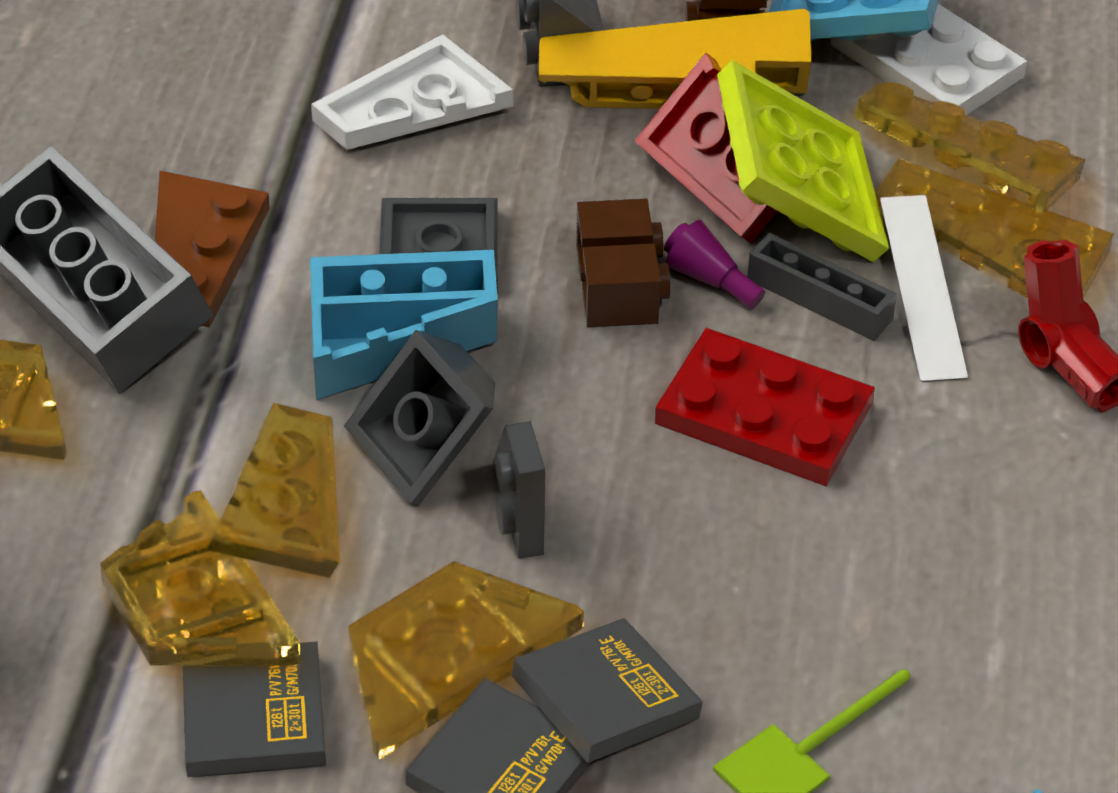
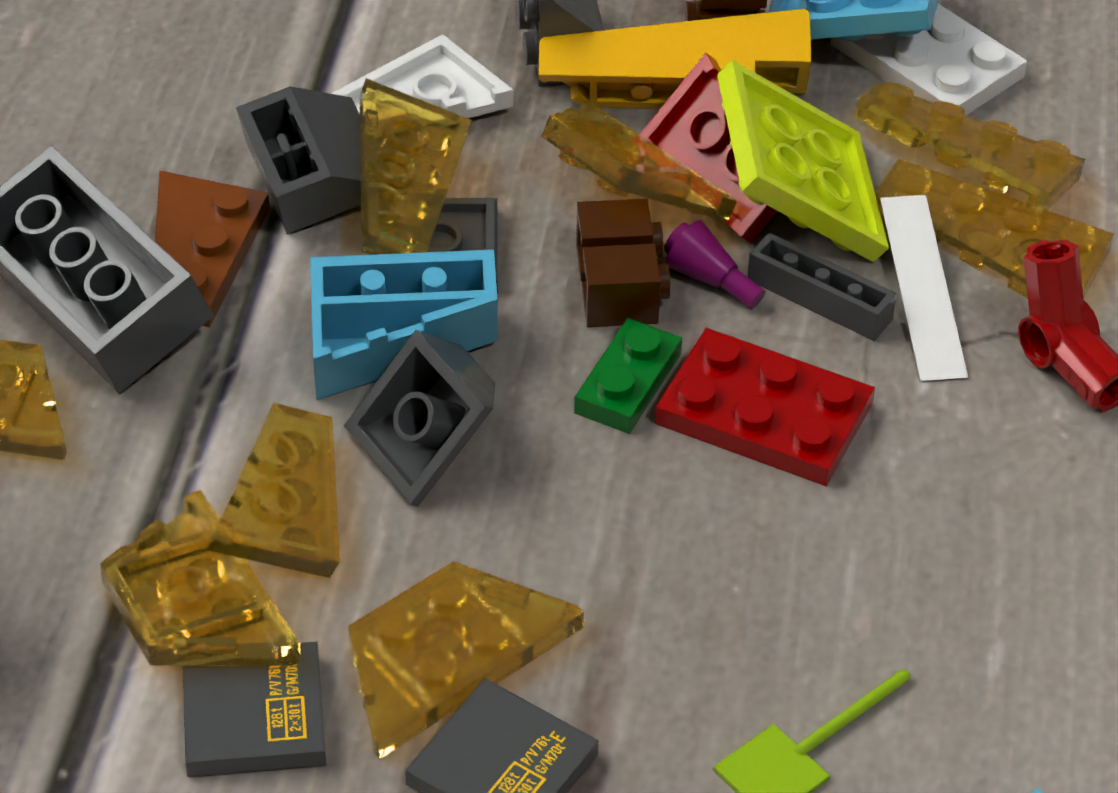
(305, 152): none -> dark grey slope
(405, 167): none -> clear yellow wing
(522, 489): dark grey wing -> none
(606, 689): dark grey tile -> none
(628, 375): none -> green plate
(631, 163): none -> clear yellow wing

